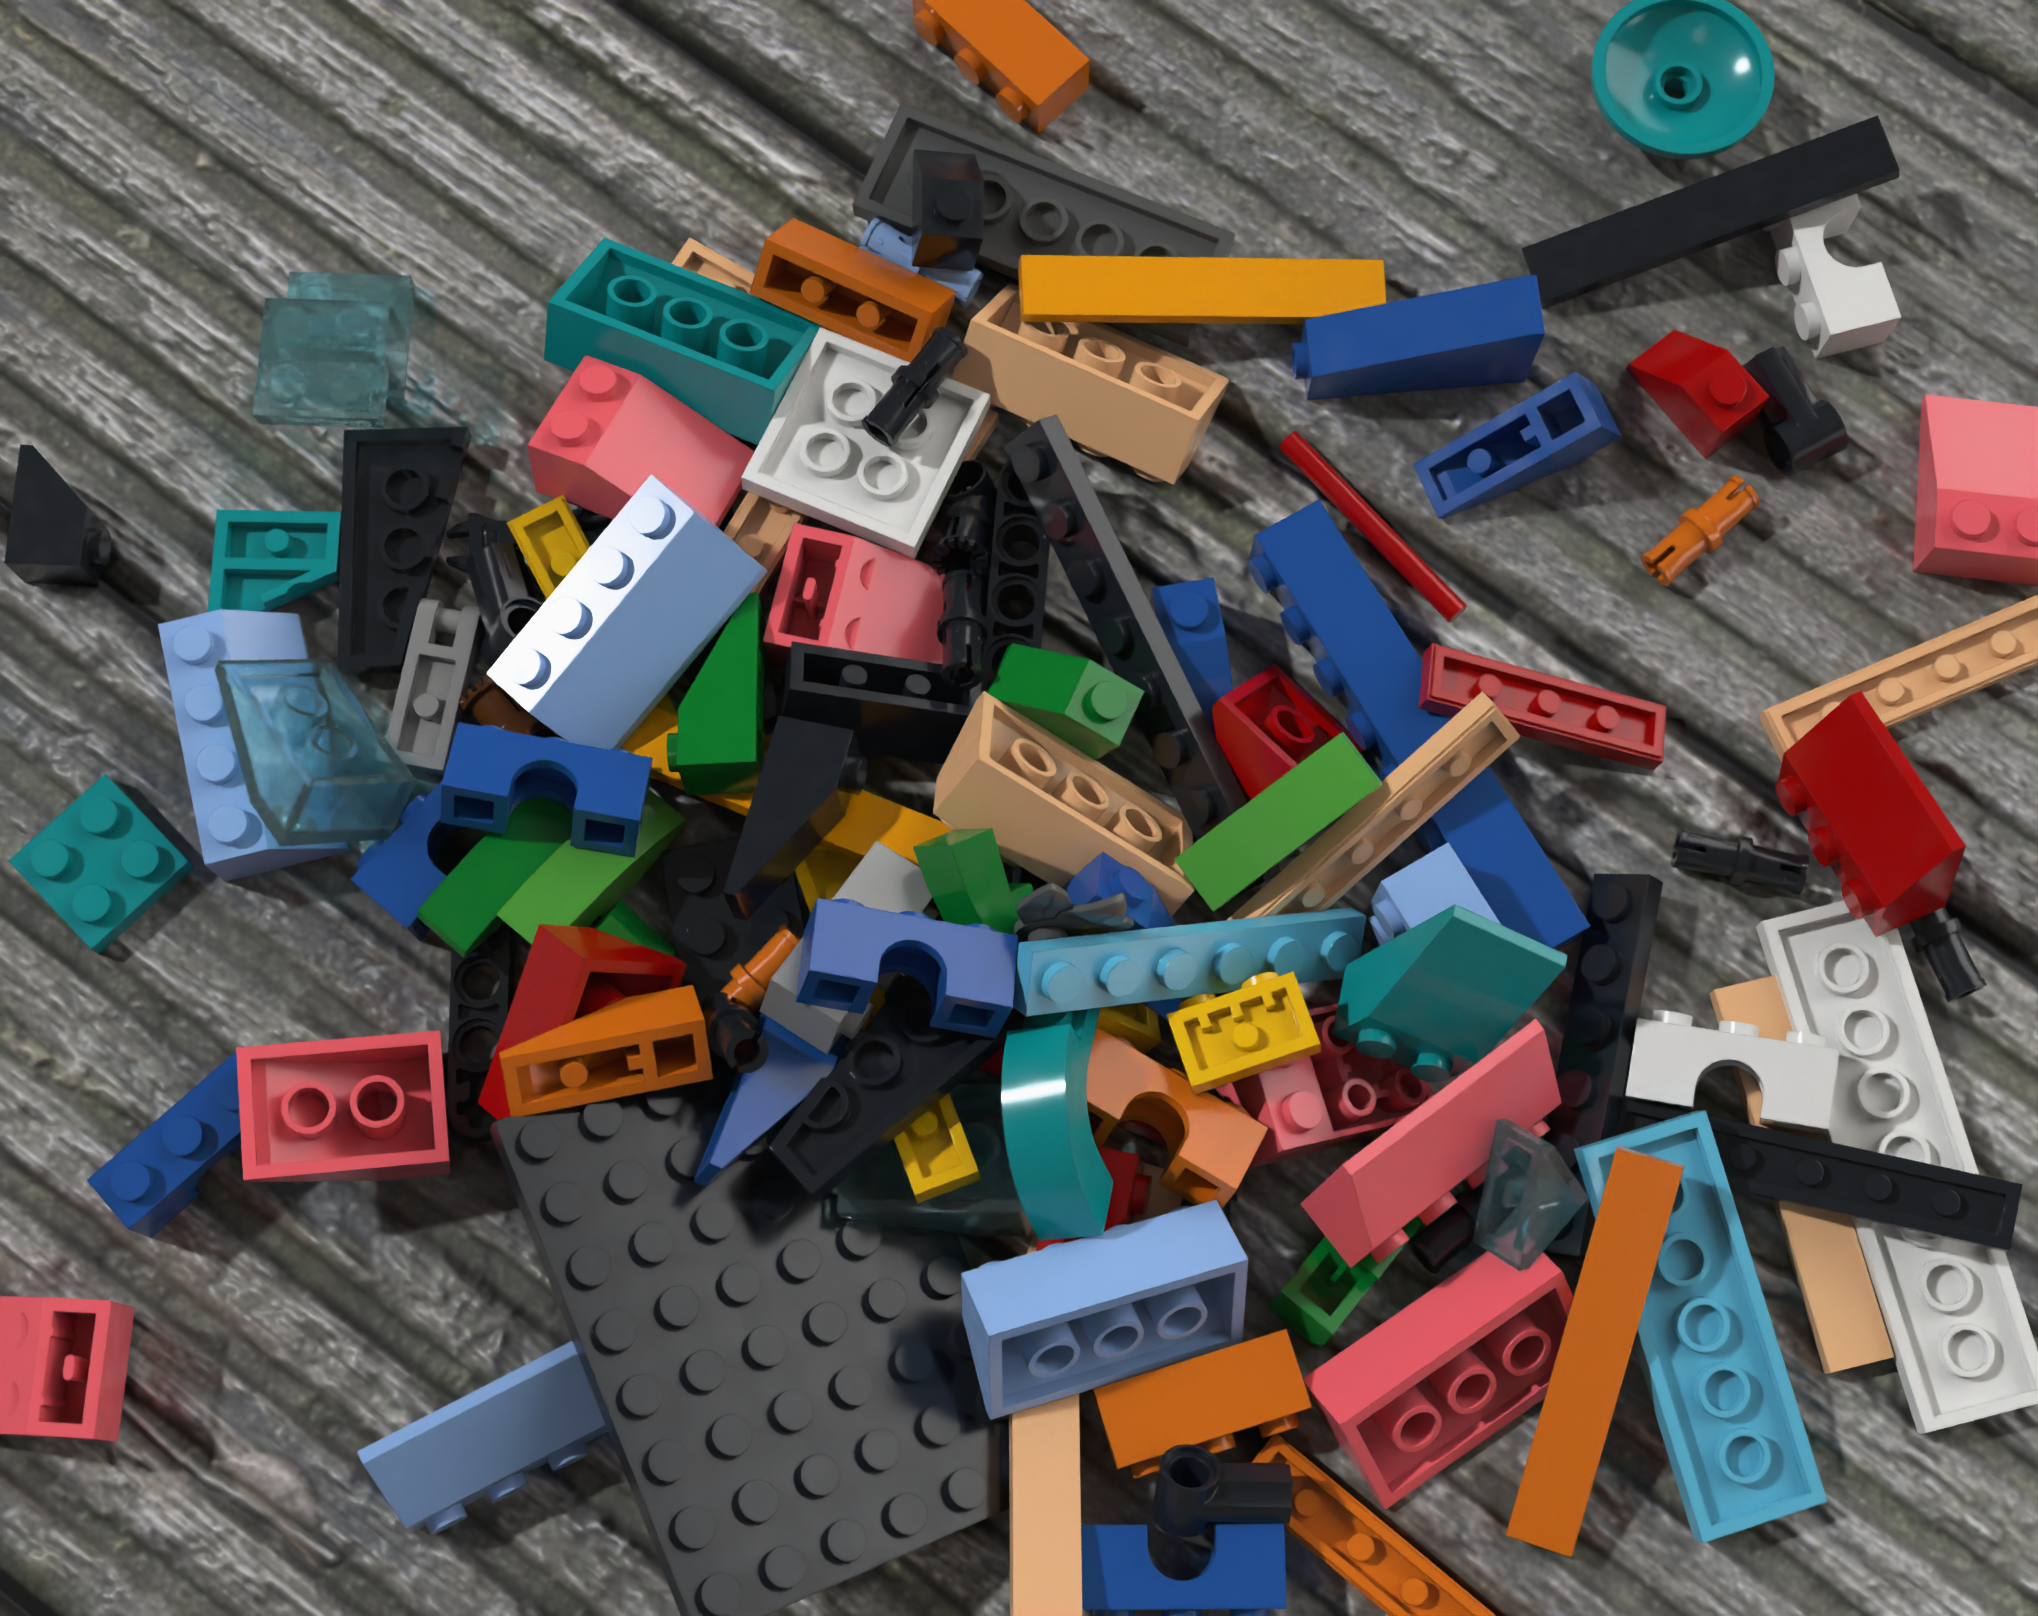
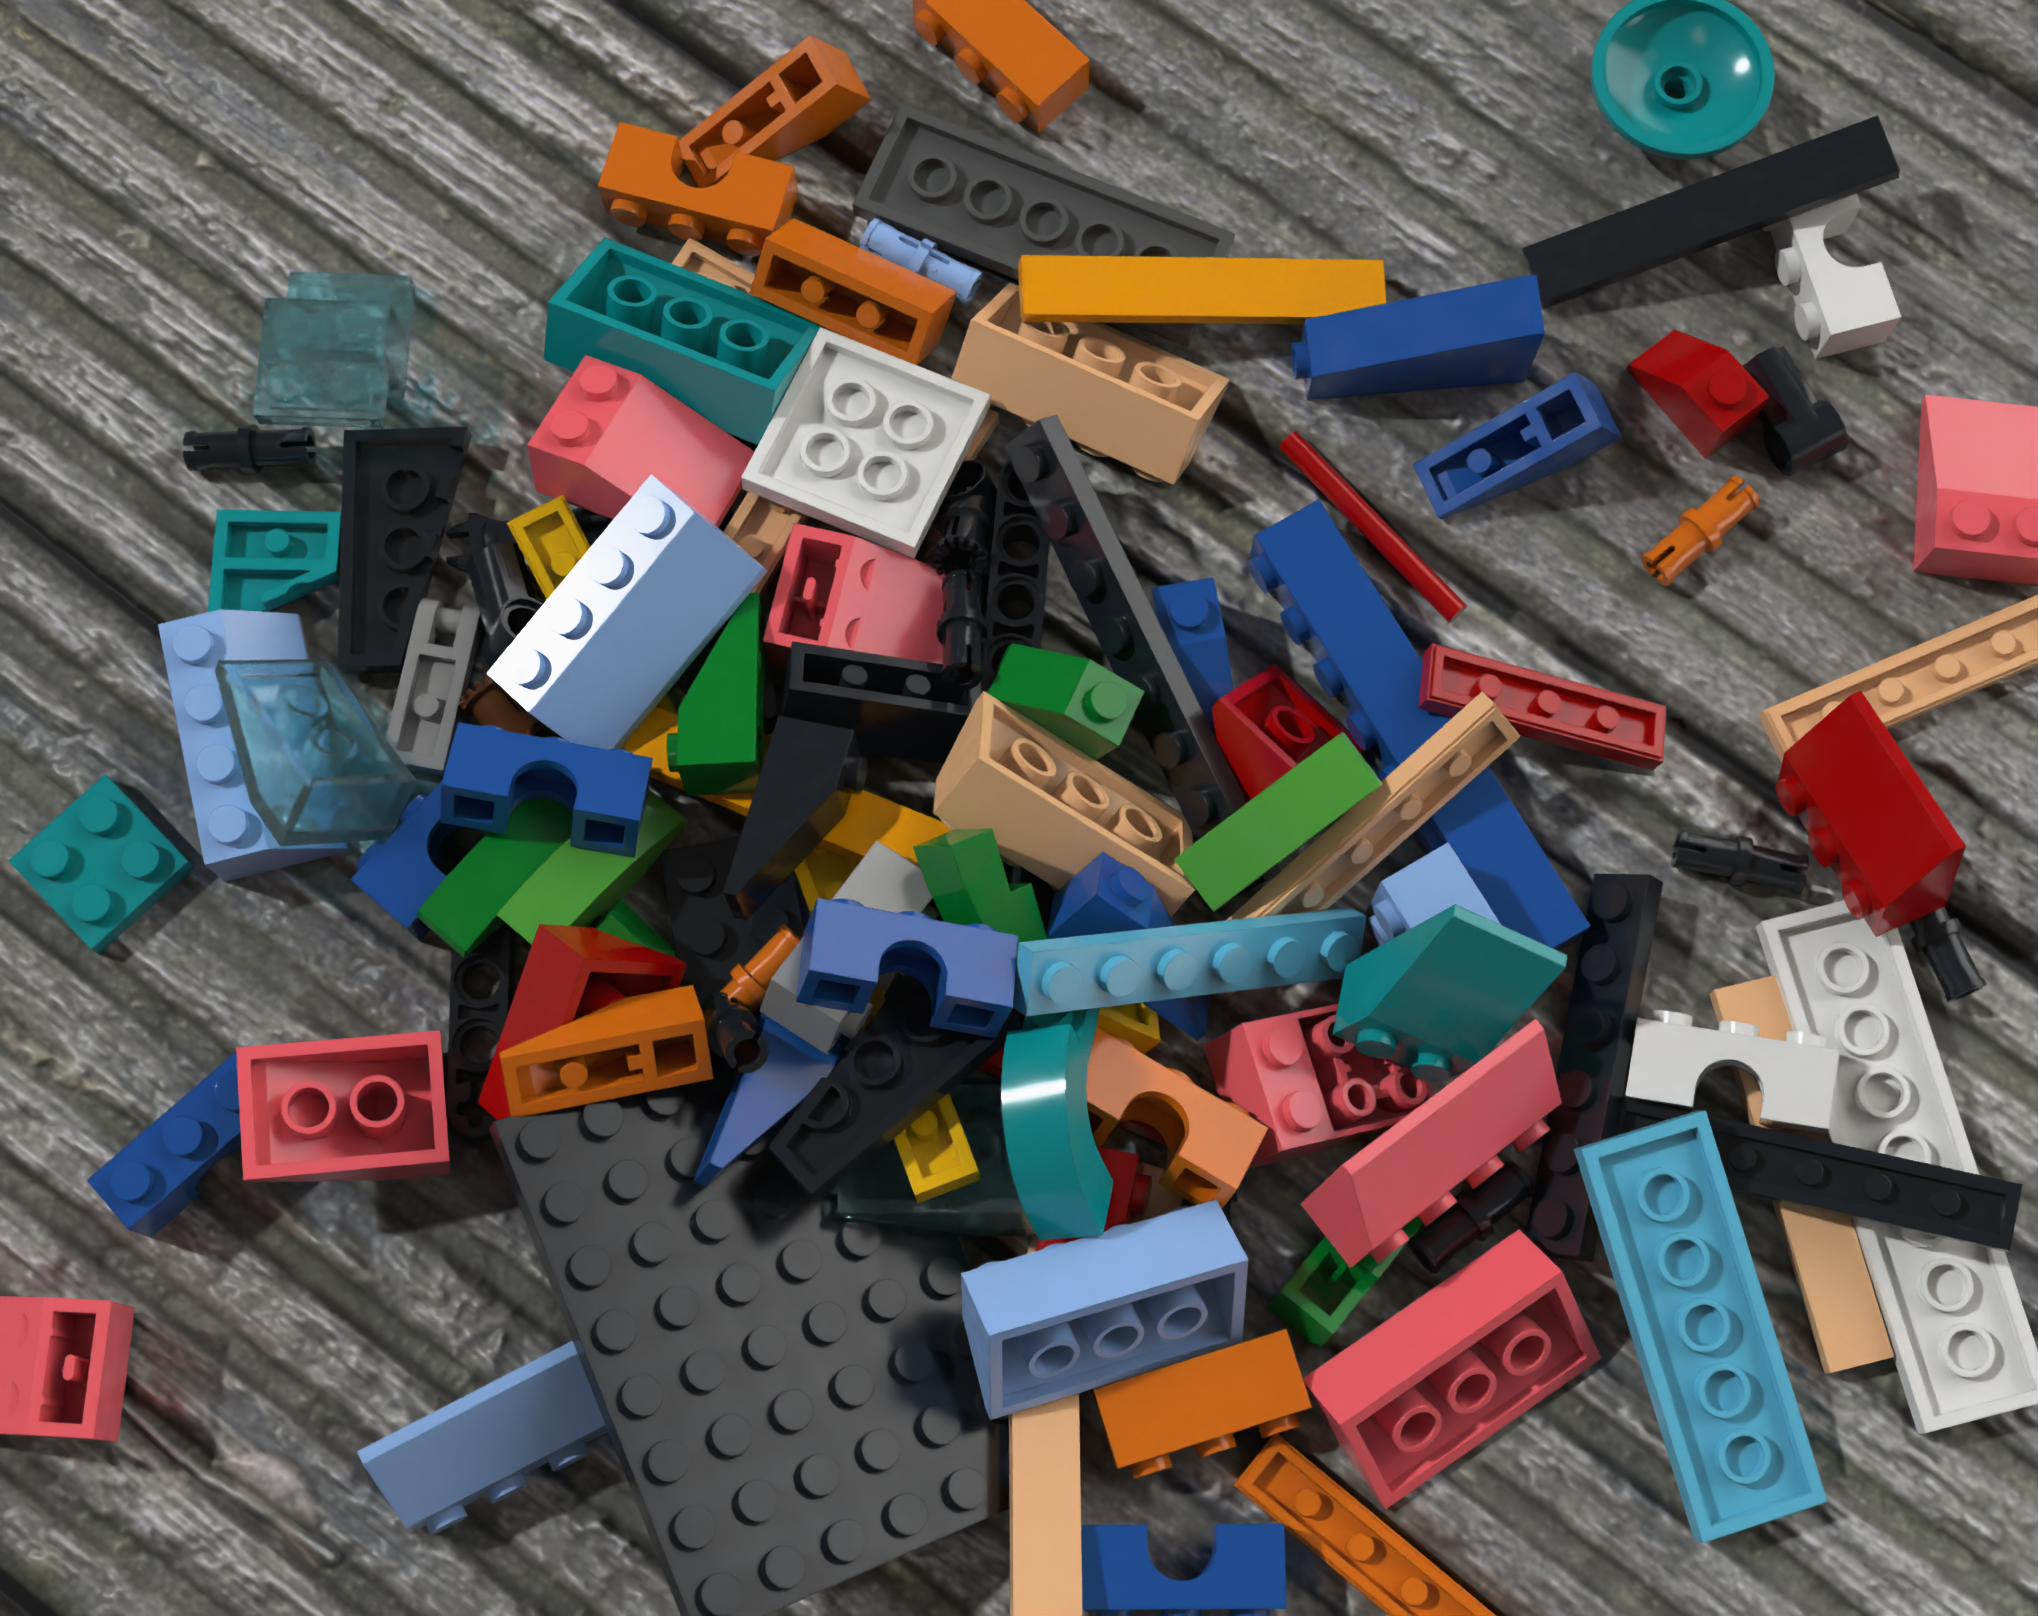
(51, 529): black slope -> none
(249, 449): none -> black pin
(741, 210): none -> orange arch
(777, 112): none -> orange slope
(914, 387): black pin -> none
(946, 210): black slope -> none
(1050, 915): dark grey plate -> none
(1200, 1490): black piece -> none
(1243, 1031): yellow bracket -> none
(1524, 1196): clear light blue slope -> none
(1594, 1350): orange tile -> none

